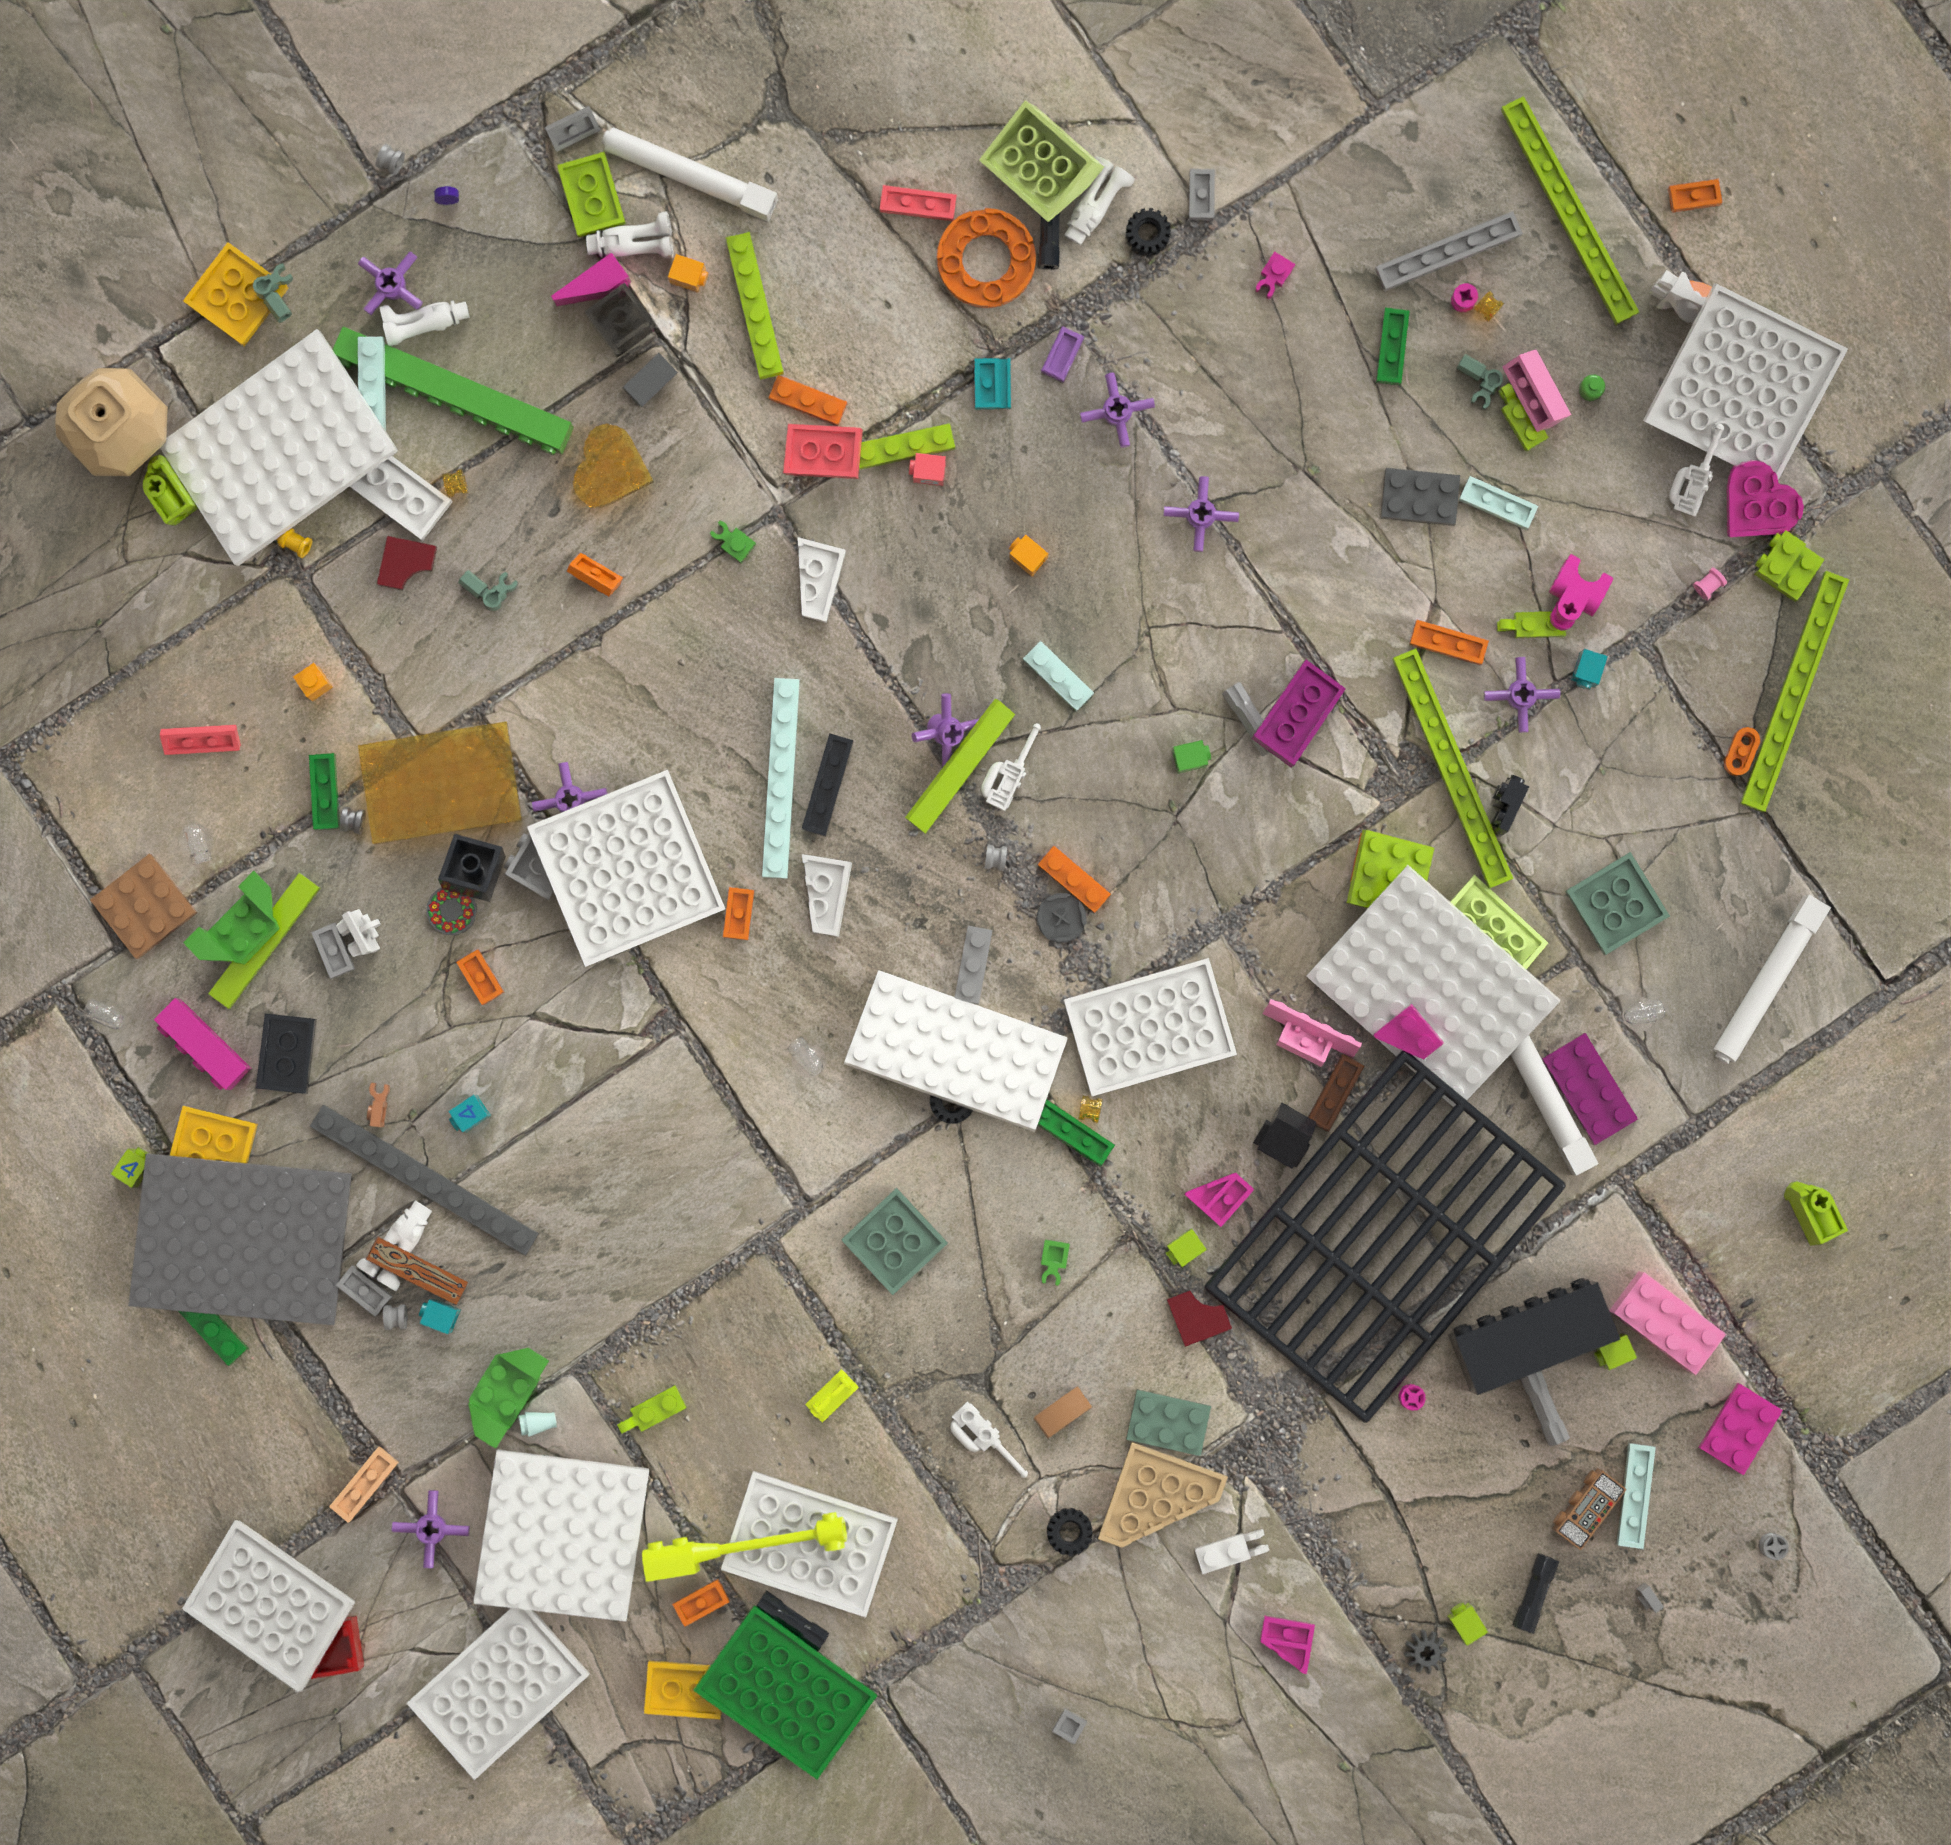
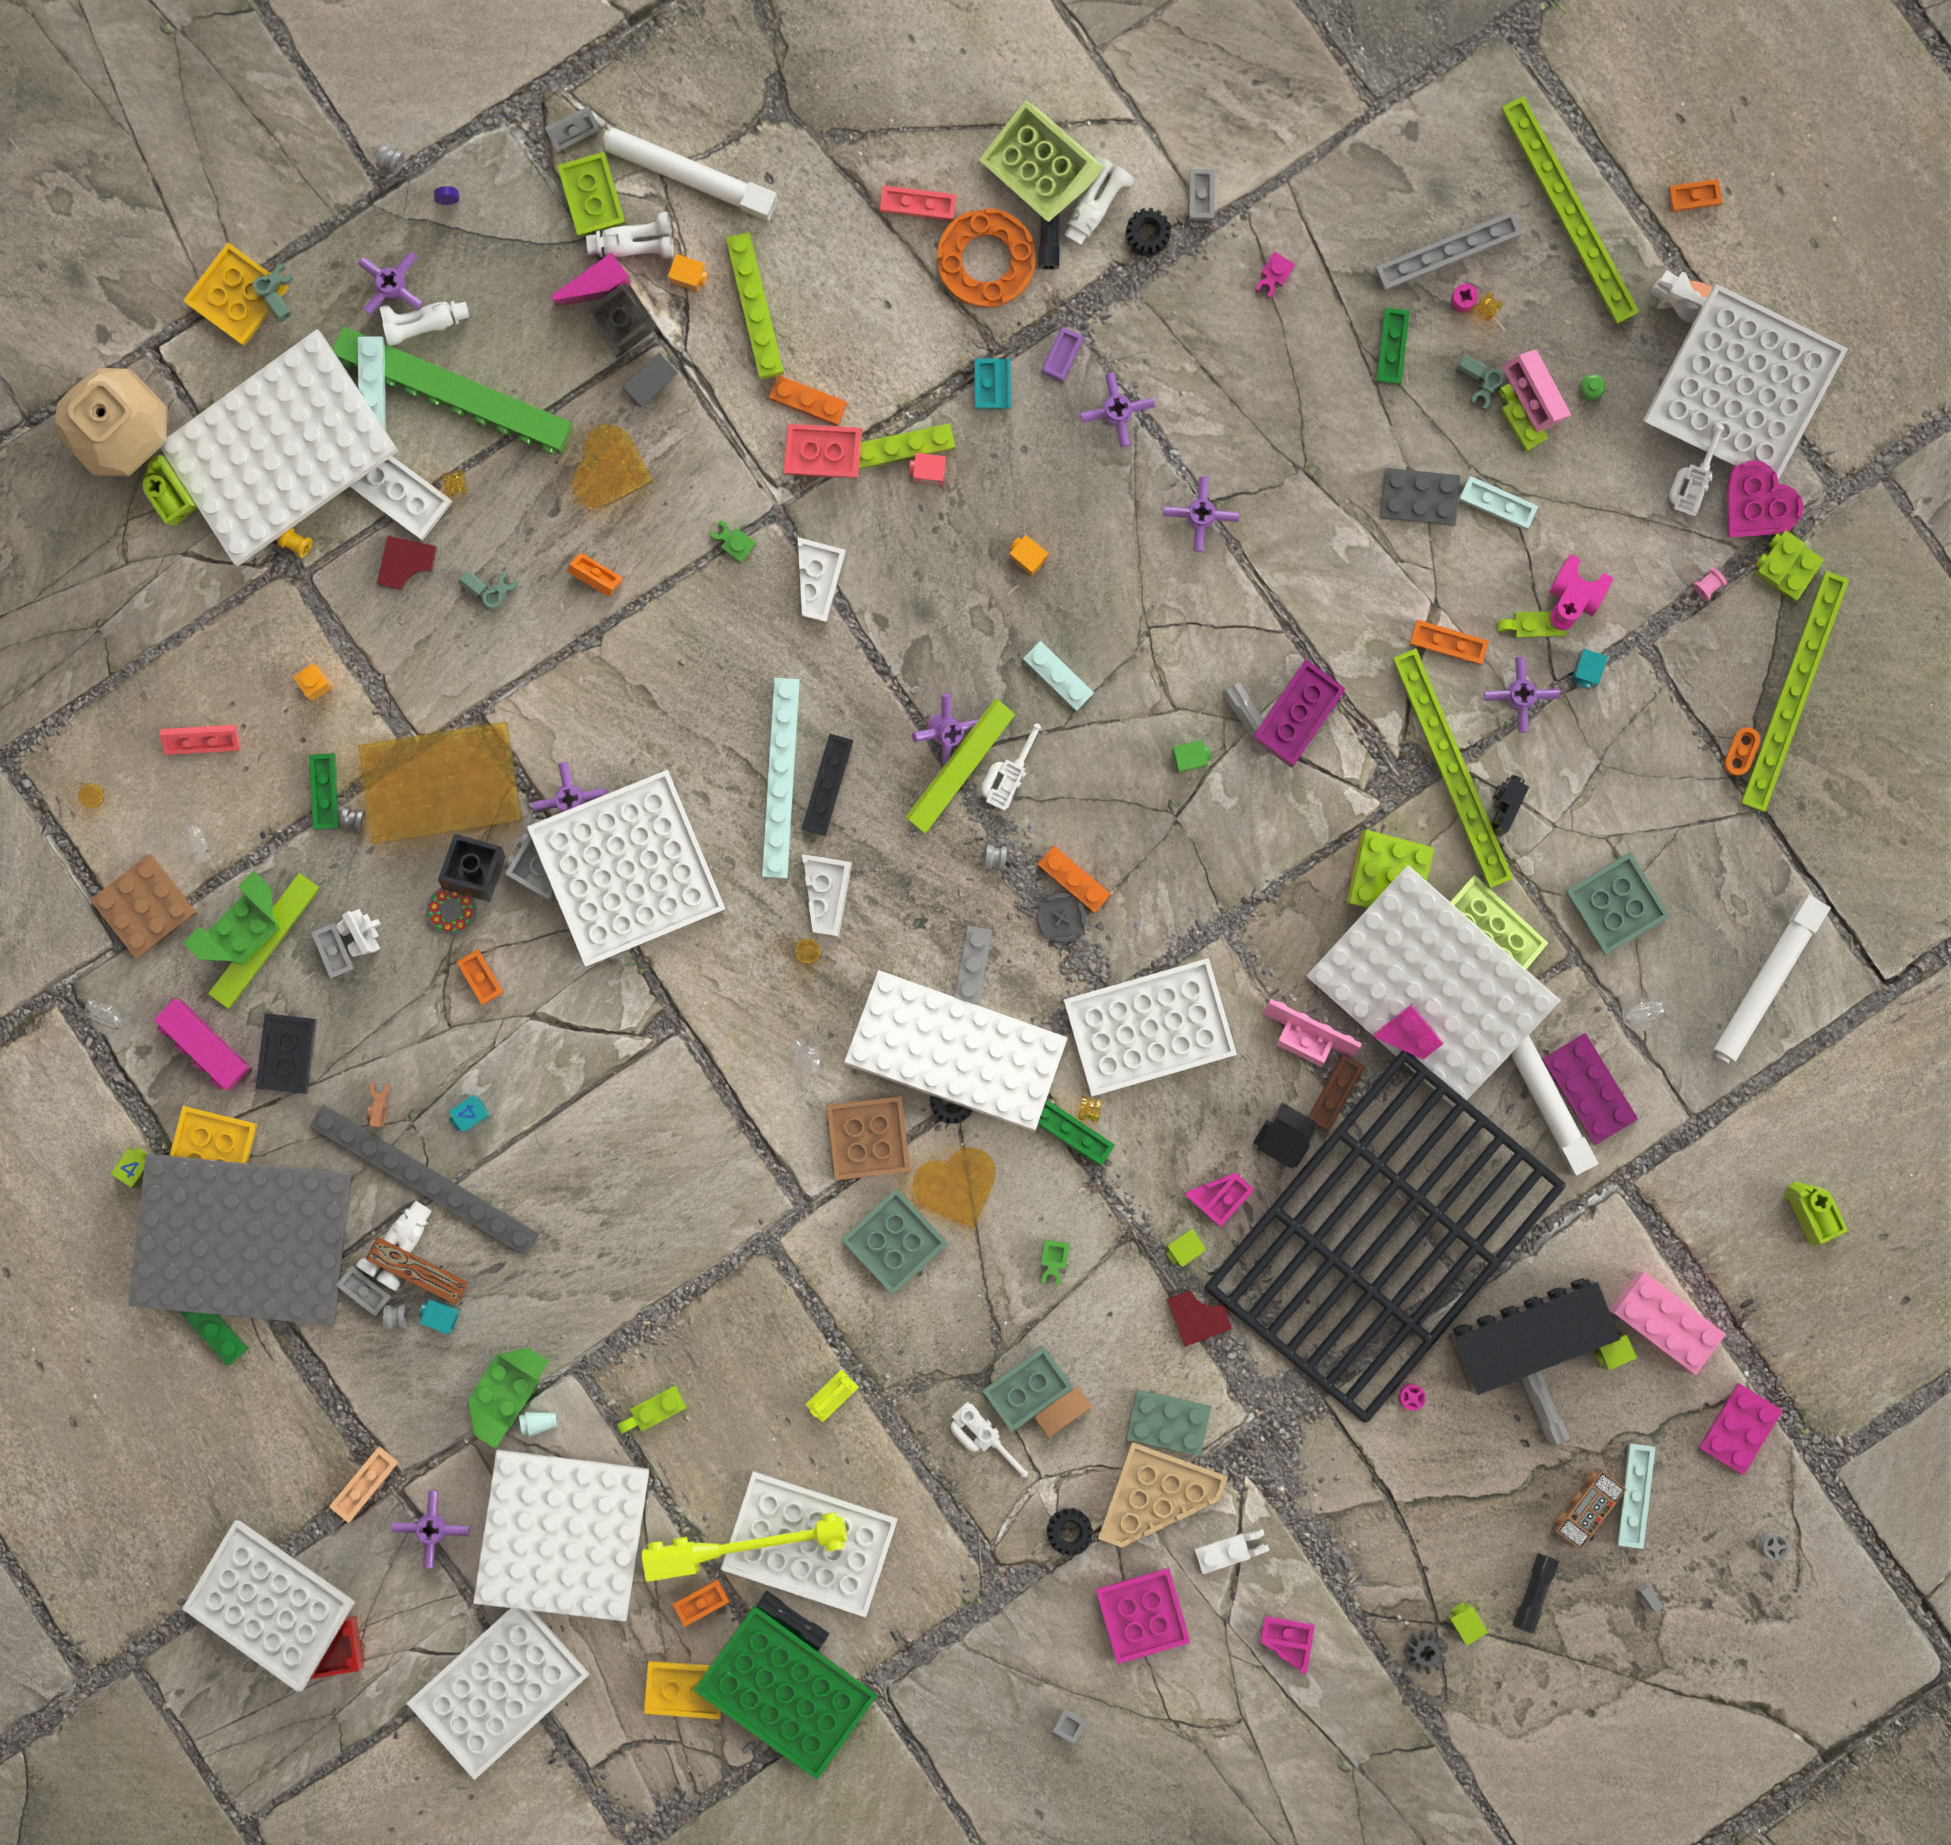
(91, 795): none -> clear yellow plate
(738, 913): orange plate -> none
(807, 947): none -> clear yellow wheel
(868, 1138): none -> medium nougat plate
(956, 1186): none -> clear yellow plate
(1027, 1389): none -> sand green plate
(1143, 1615): none -> dark pink plate

